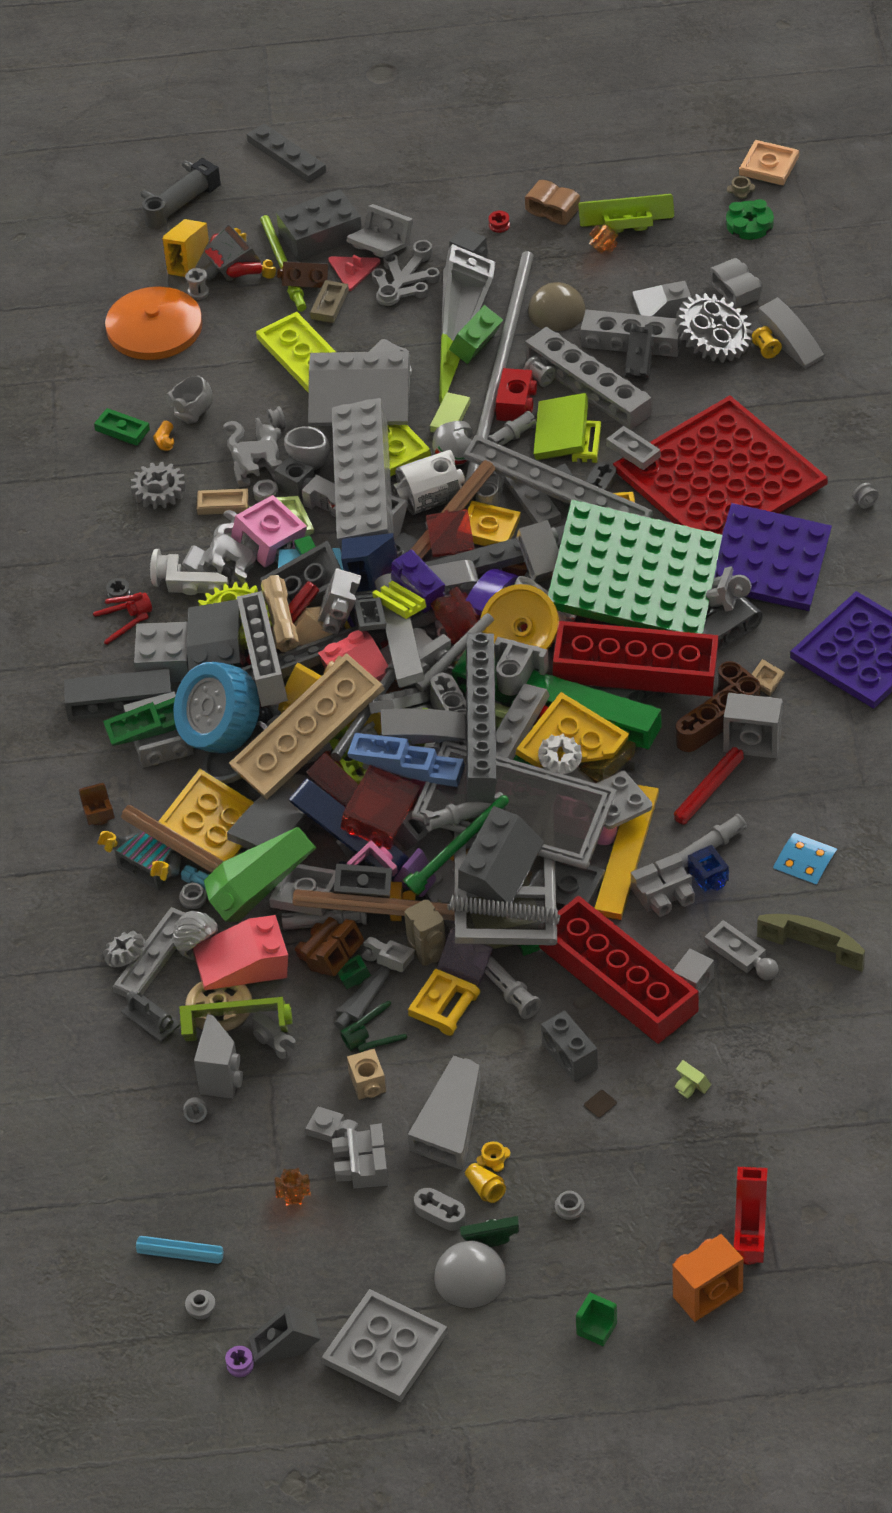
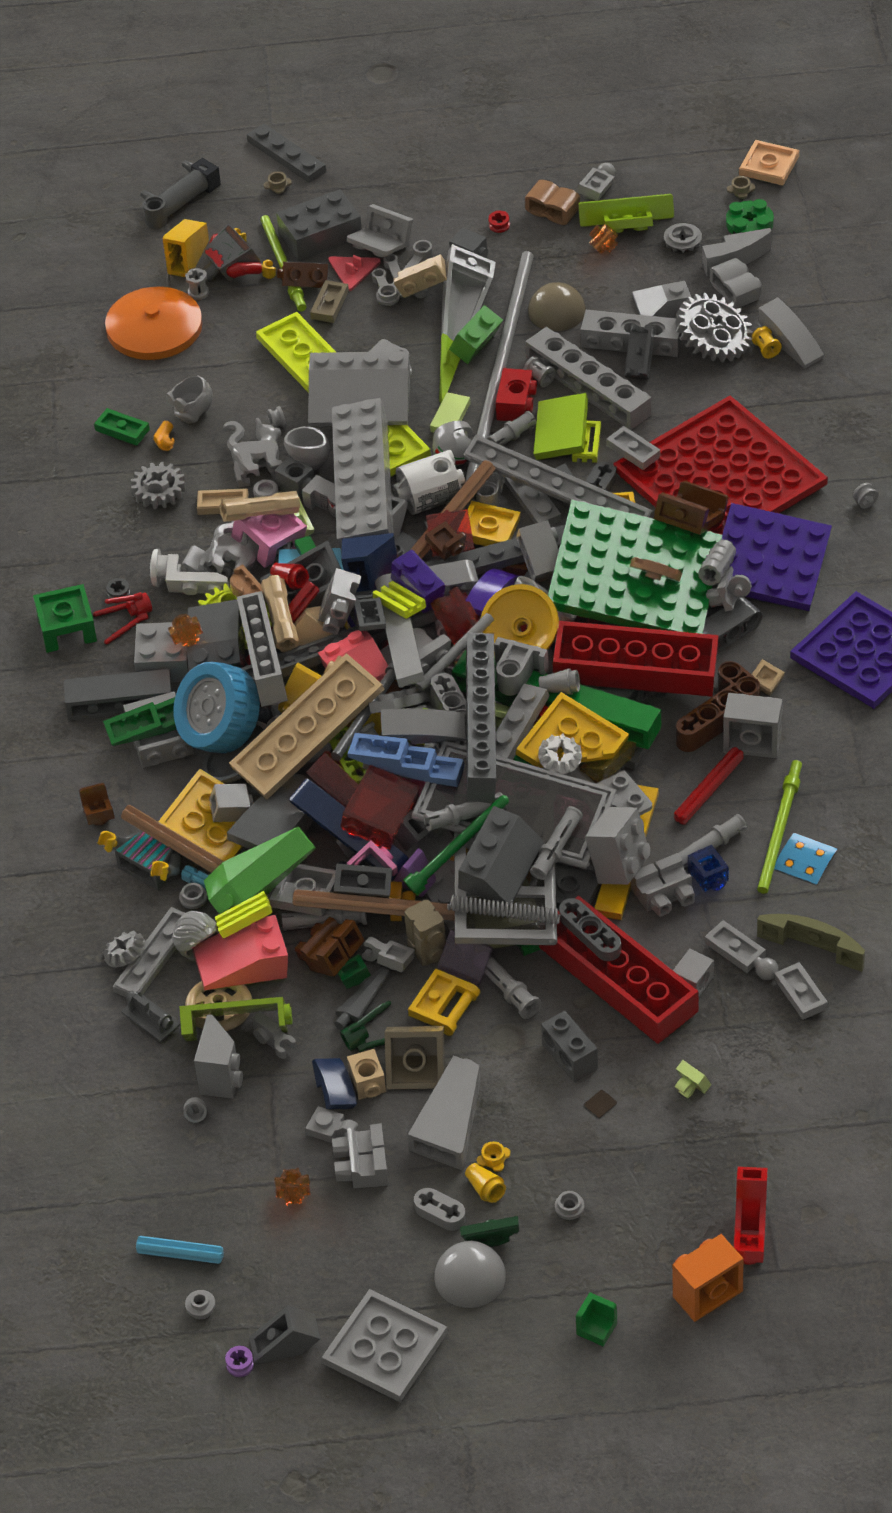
(64, 613): none -> green panel
(185, 630): none -> clear orange gear
(229, 802): none -> light grey brick
(241, 508): none -> tan axle
(243, 582): none -> medium nougat plate
(243, 914): none -> neon yellow tile
(277, 182): none -> dark tan plate
(293, 574): none -> red cone
(335, 1083): none -> dark blue slope
(414, 1057): none -> dark tan slope
(421, 276): none -> tan bracket
(446, 540): none -> reddish brown bracket
(543, 864): none -> light grey pin
(562, 681): none -> light grey cone
(588, 918): none -> dark grey beam
(597, 182): none -> light grey plate
(618, 845): none -> light grey brick
(655, 570): none -> medium nougat plate
(691, 234): none -> light grey gear
(692, 509): none -> reddish brown panel
(717, 562): none -> light grey axle
(743, 246): none -> light grey slope
(790, 787): none -> lime bar
(801, 990): none -> light grey plate

